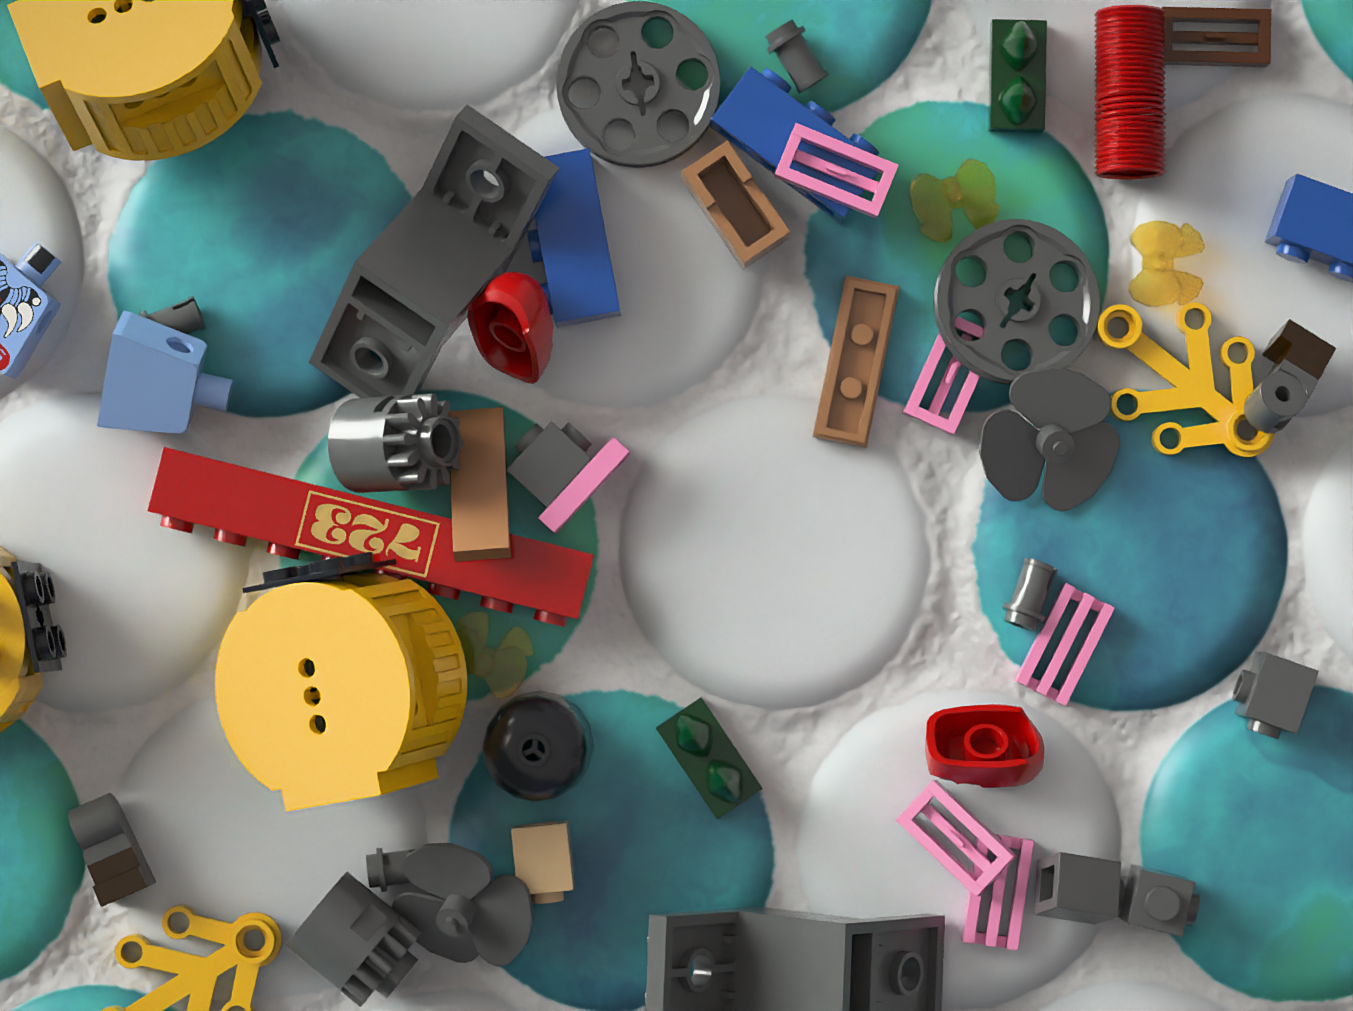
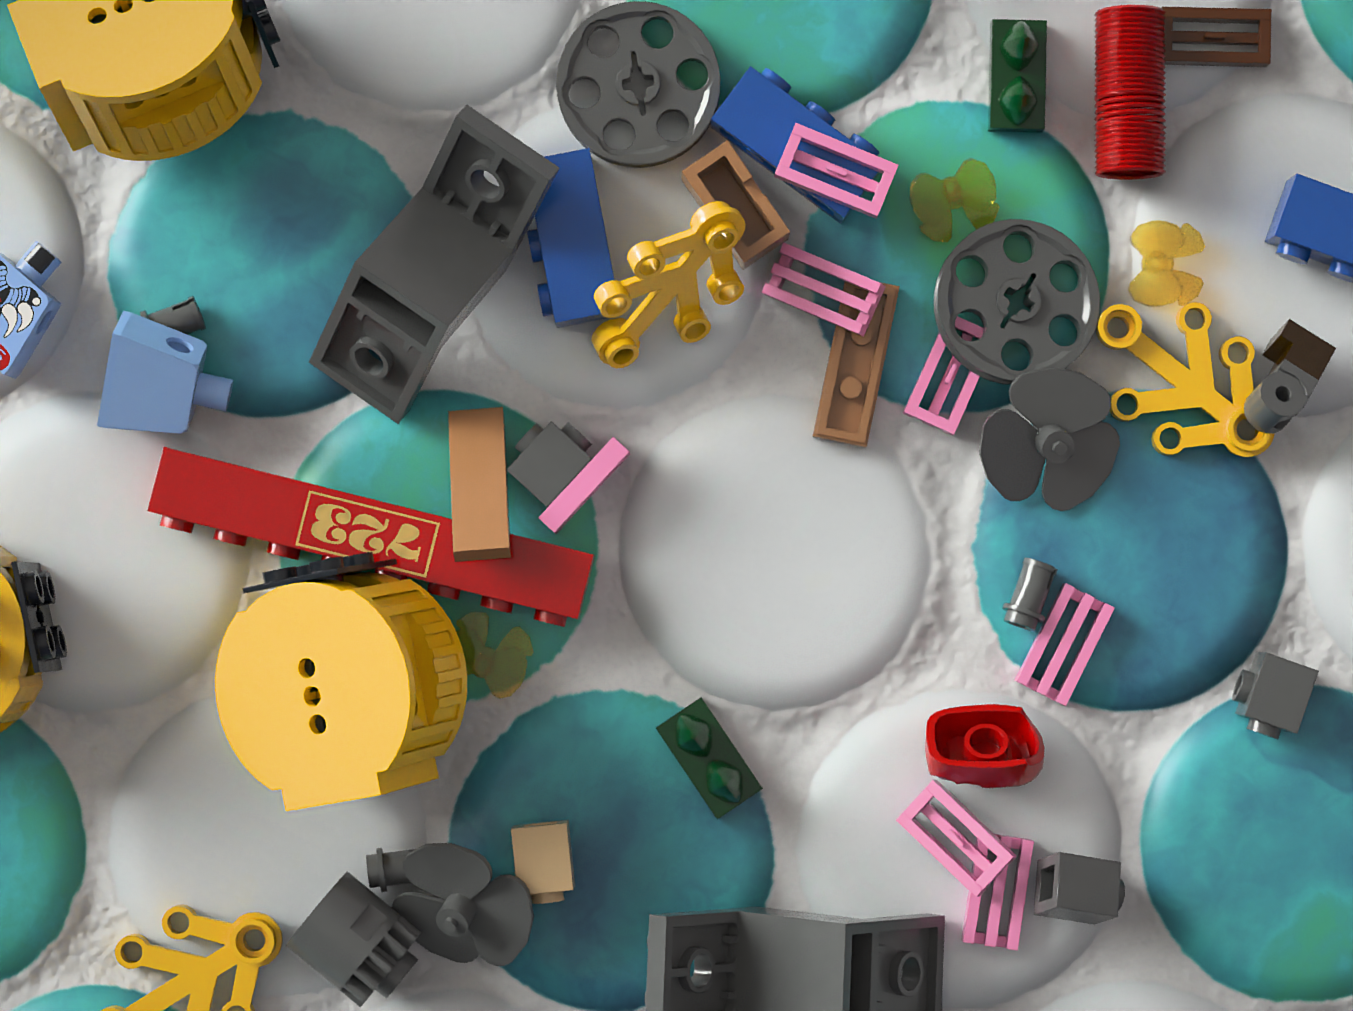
(110, 849): leg -> none
(394, 443): dark grey gear -> none
(513, 326): red piece -> none
(544, 719): black cylinder -> none
(712, 235): none -> yellow plant
(782, 271): none -> bright pink tile
(796, 55): dark grey pin -> none
(1159, 901): dark grey brick -> none

